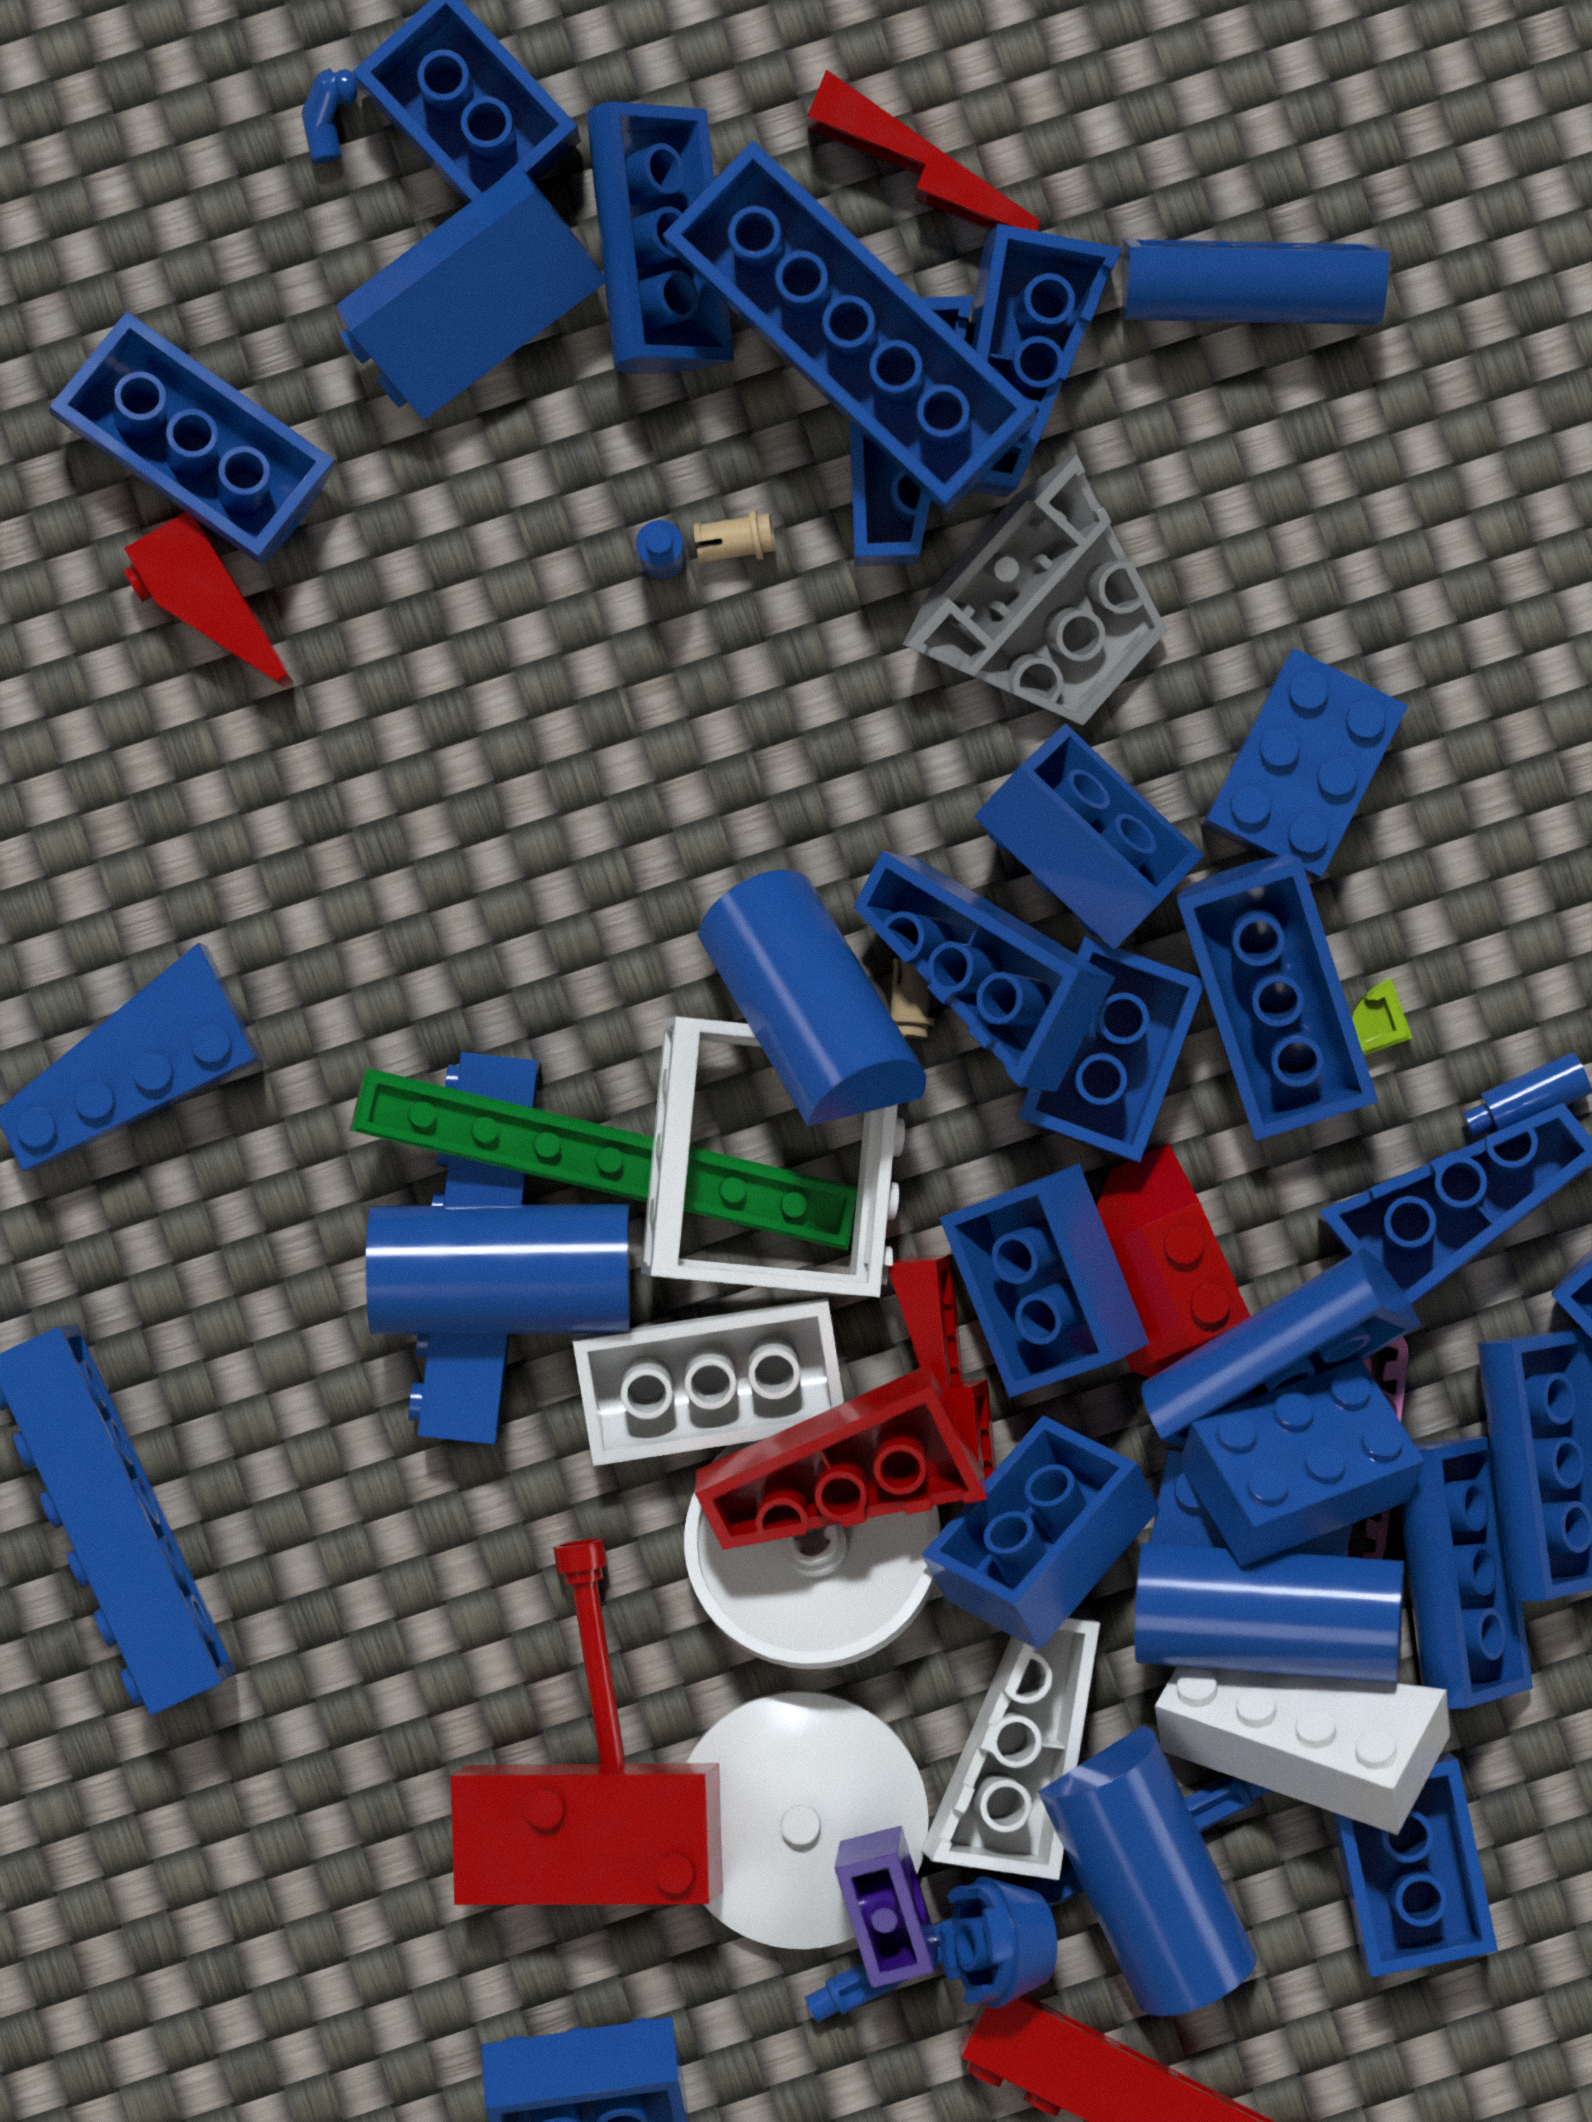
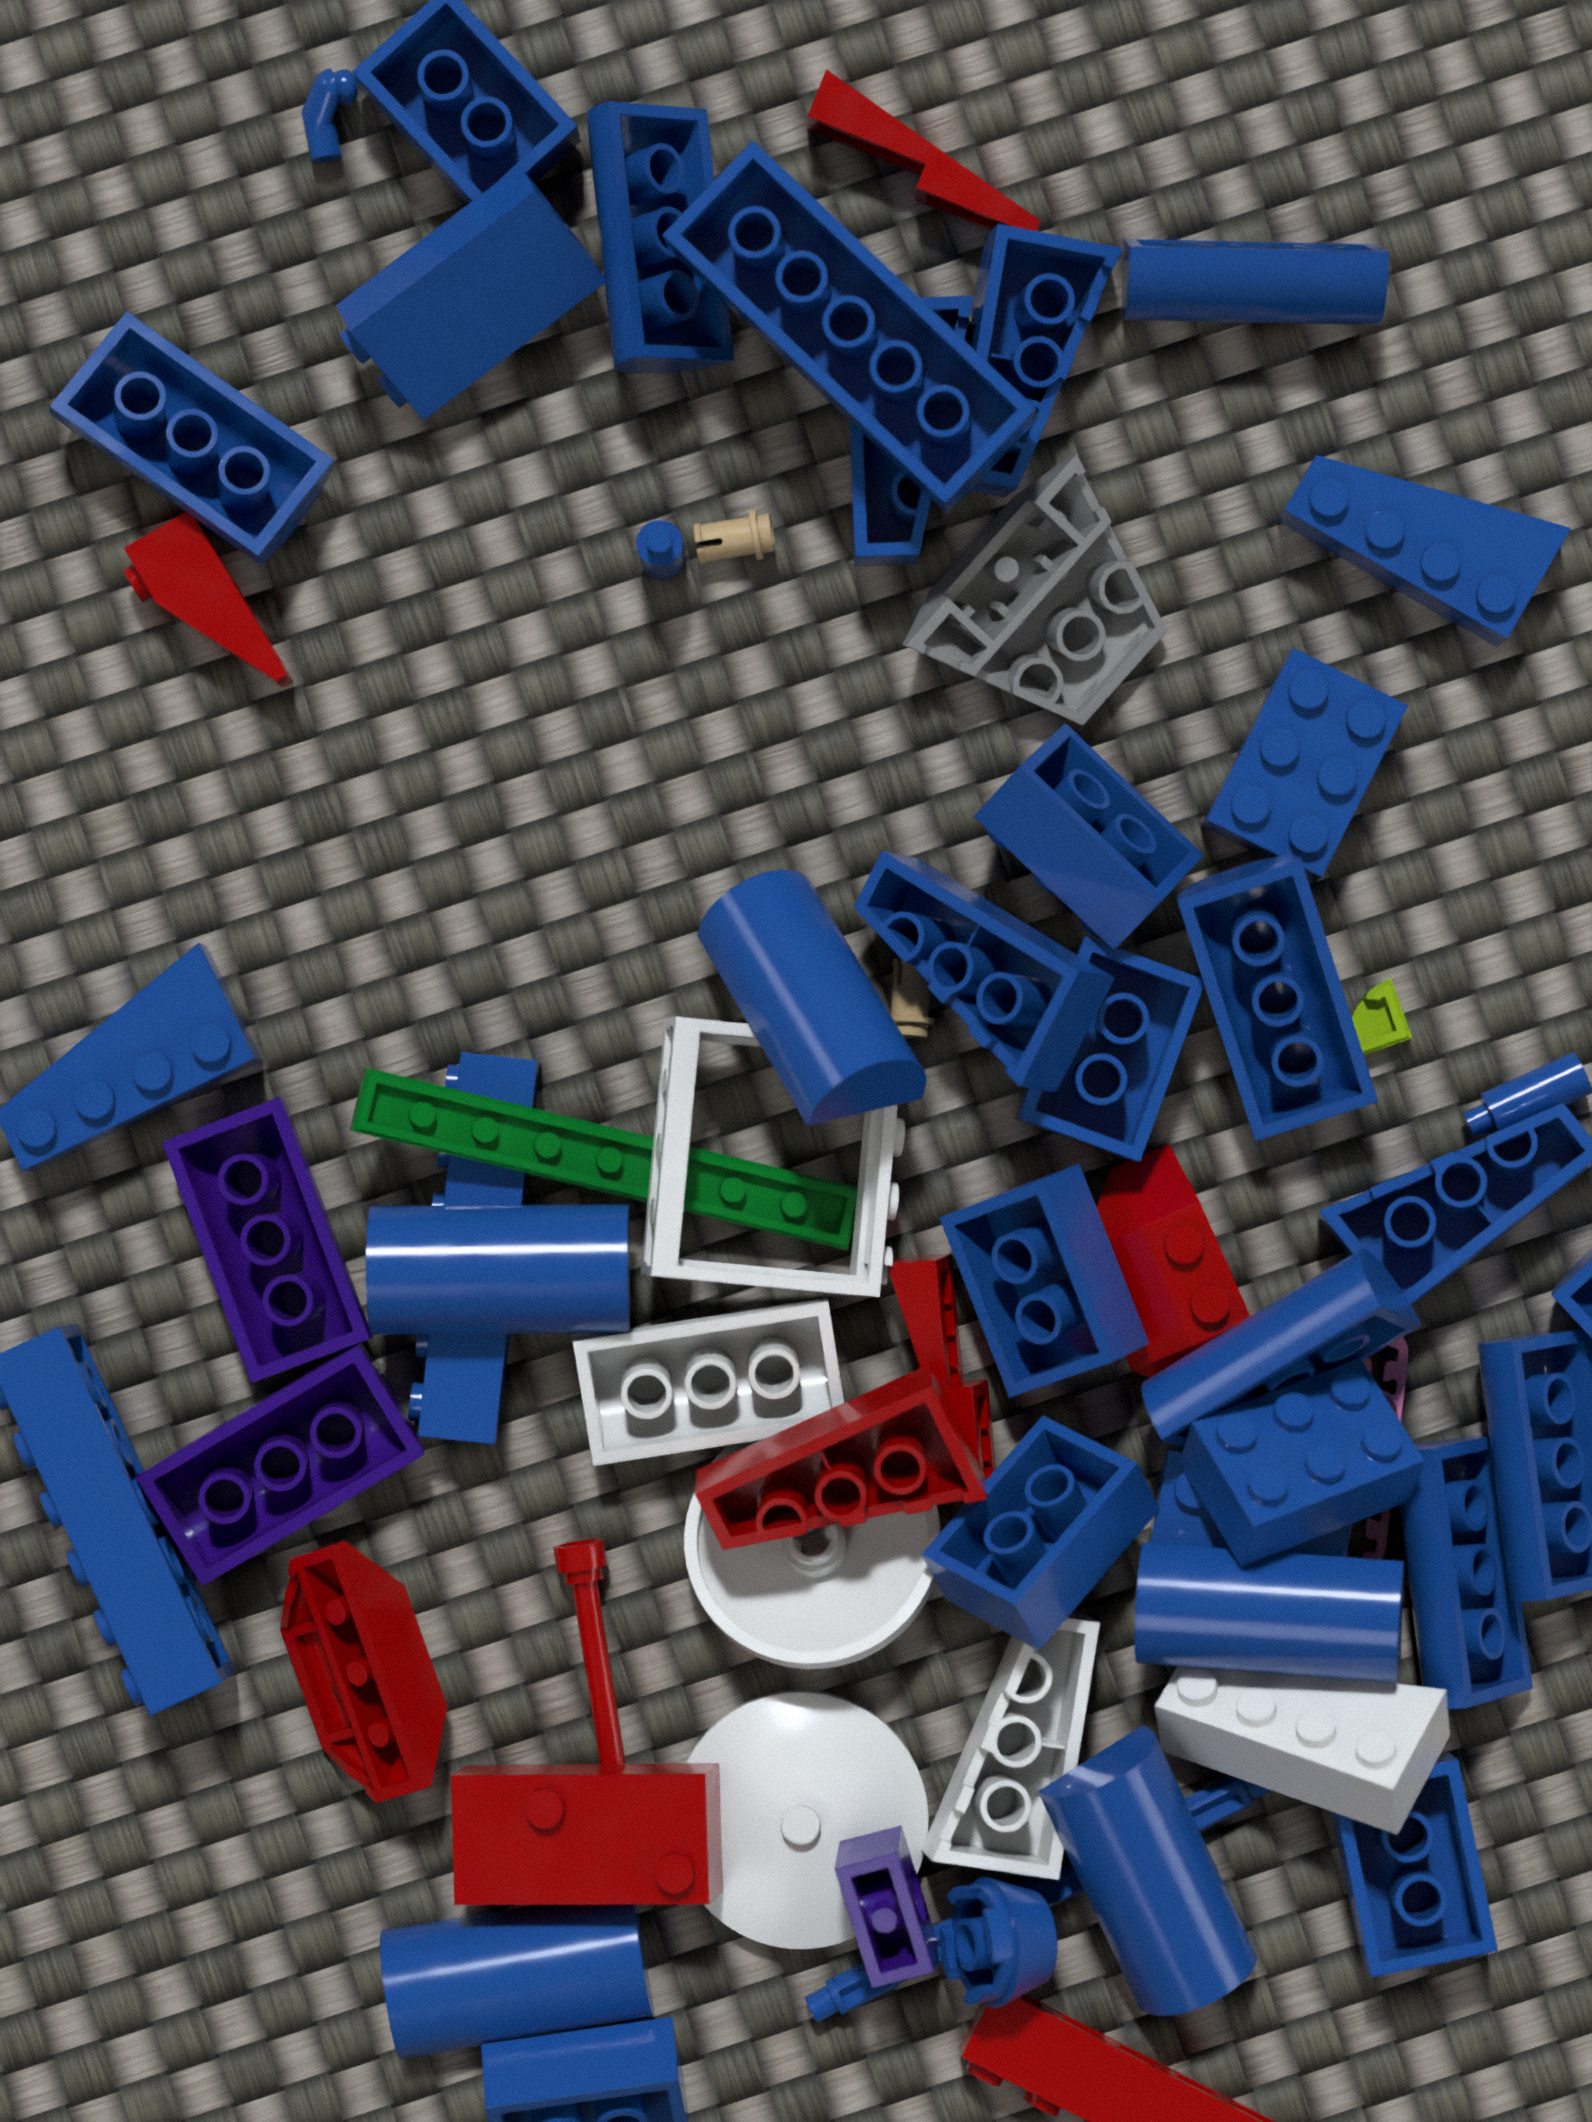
(267, 1239): none -> dark purple brick
(281, 1463): none -> dark purple brick
(363, 1670): none -> red wedge
(513, 1976): none -> blue brick
(1431, 545): none -> blue wedge

